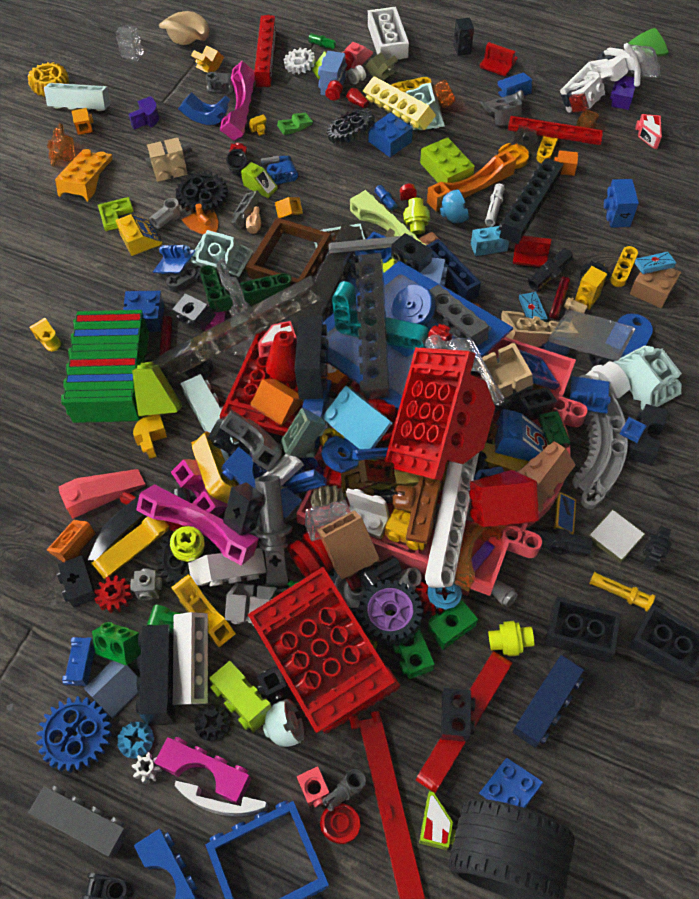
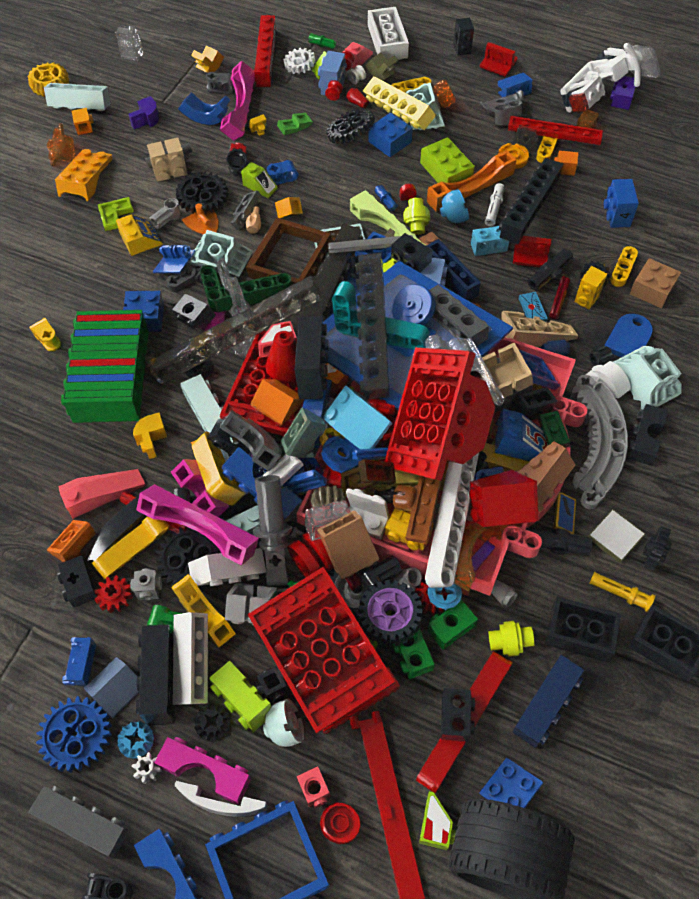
(116, 643): green brick -> none
(153, 391): lime slope -> none
(166, 331): dark red axle -> none
(185, 27): tan piece -> none
(187, 543): neon yellow piece -> none
(243, 508): black brick -> none
(275, 159): light grey piece -> none
(344, 790): dark grey pin -> none
(442, 331): red gear -> none
(575, 305): tan pin -> none
(591, 393): blue hinge -> none
(592, 334): clear piece -> none
(633, 430): blue tile -> none
(650, 129): slope -> none
(651, 39): bright green brick -> none
(655, 262): dark azure tile -> none

